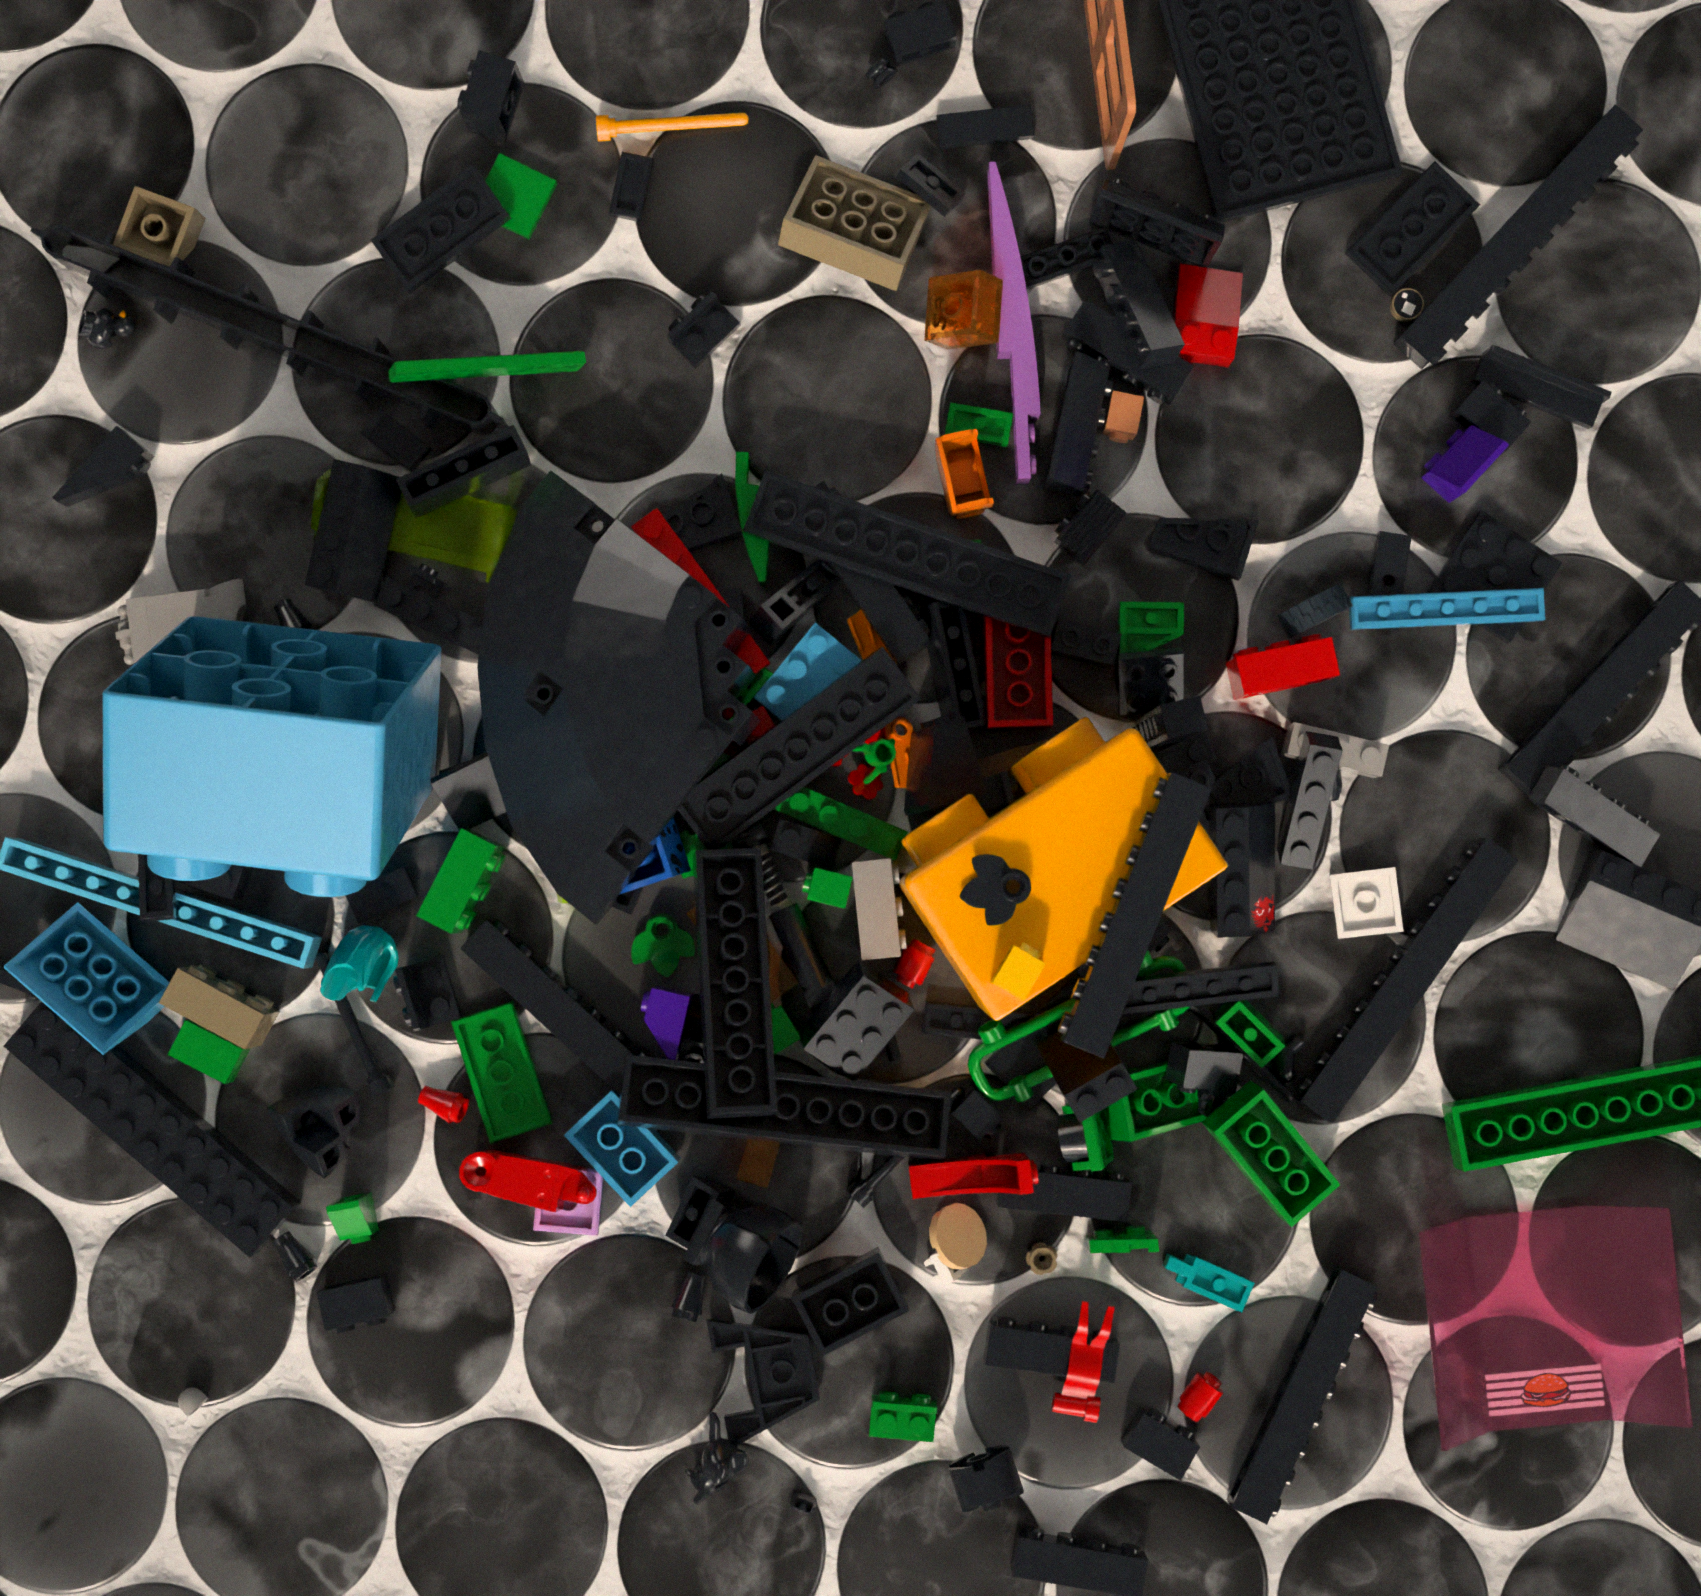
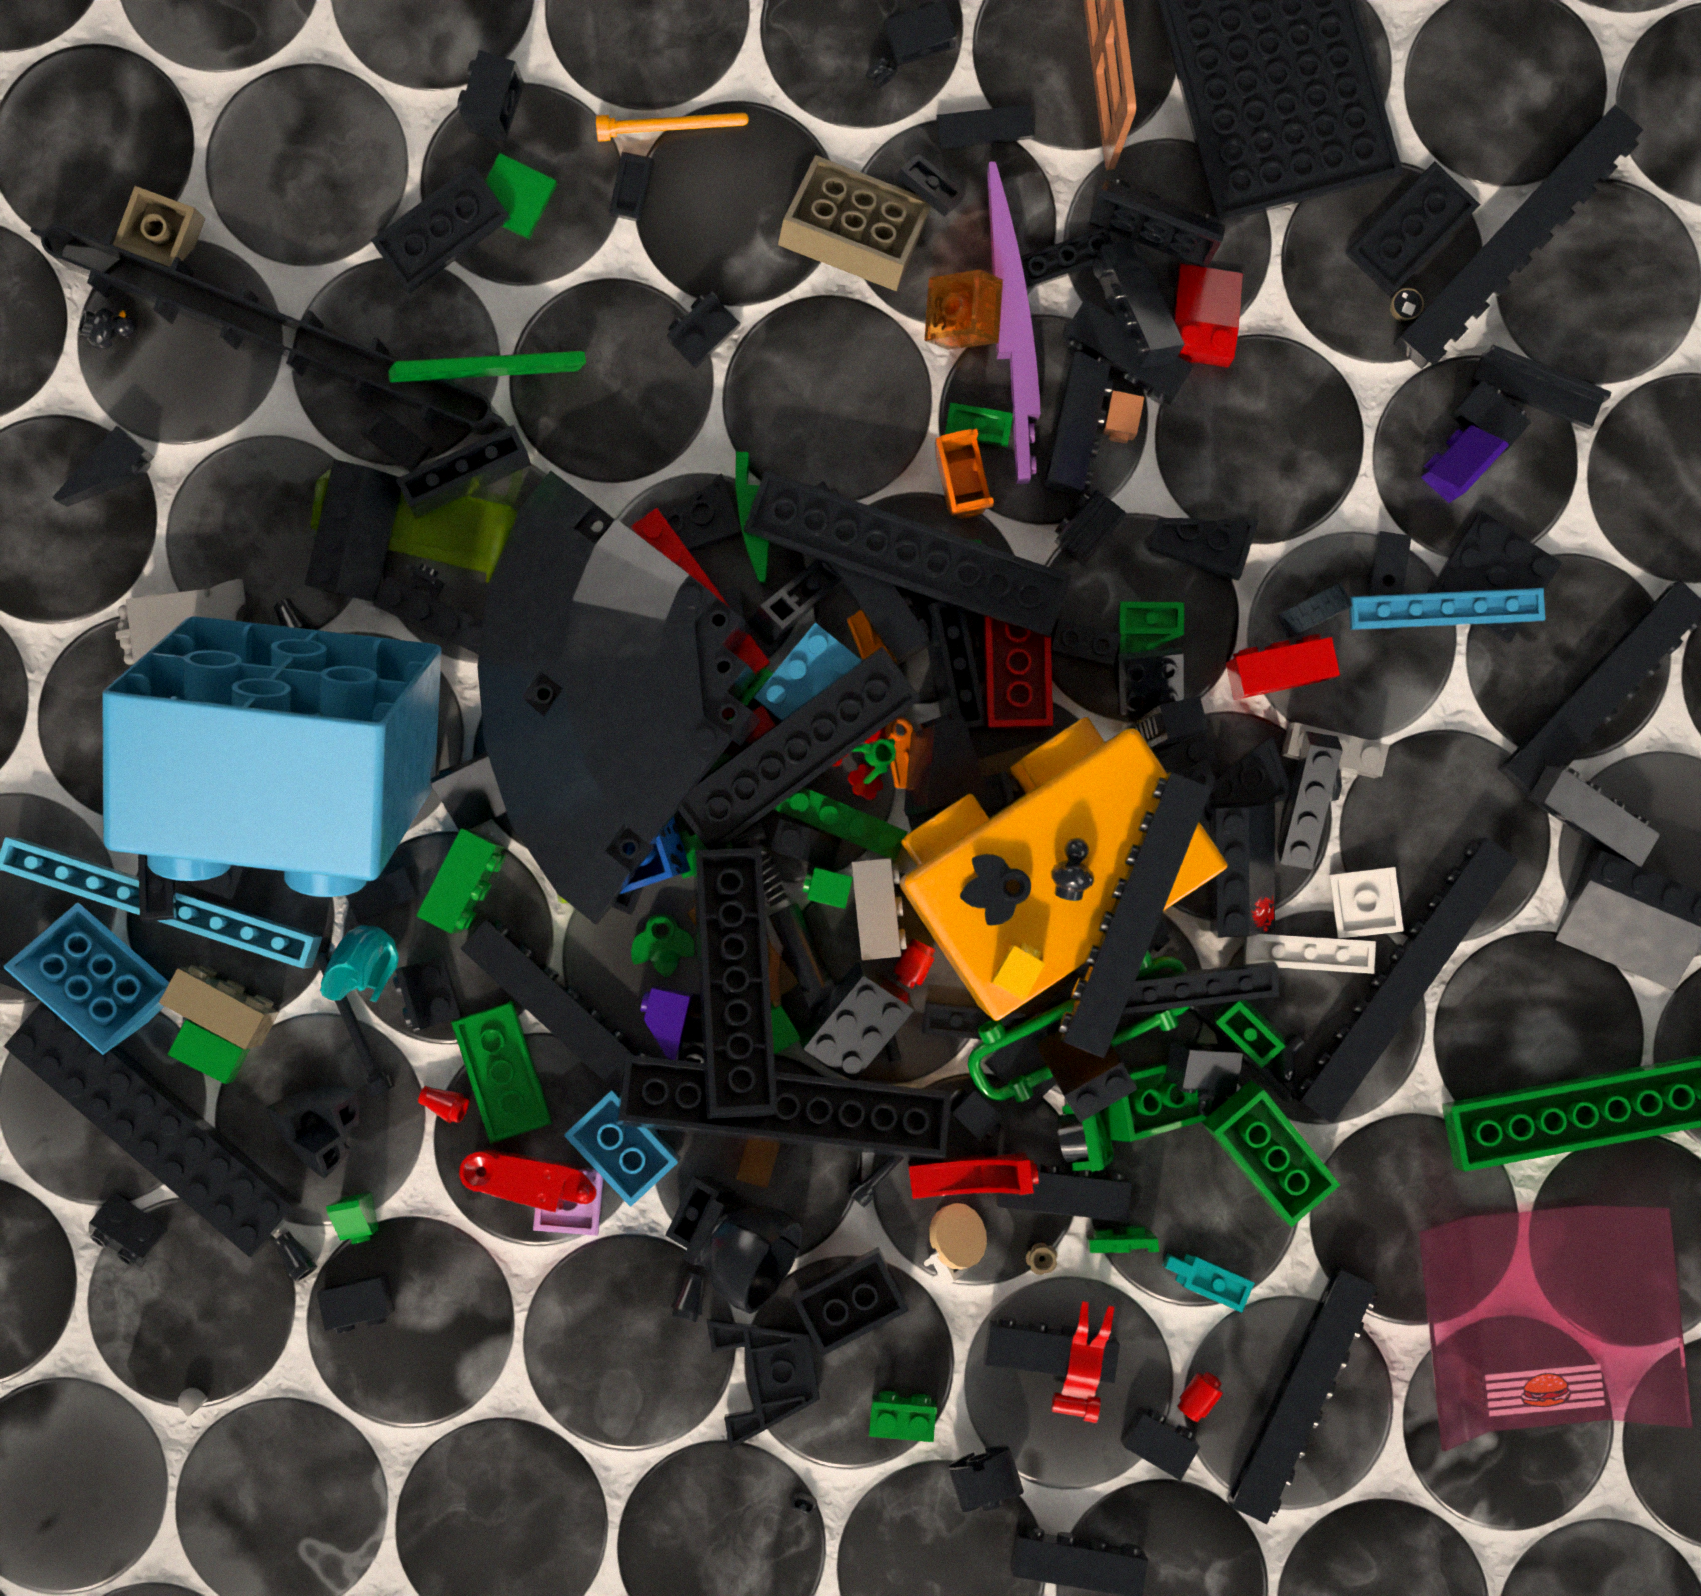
(126, 1230): none -> black bracket
(718, 1463): black animal -> none
(1071, 875): none -> black animal
(1311, 953): none -> white plate

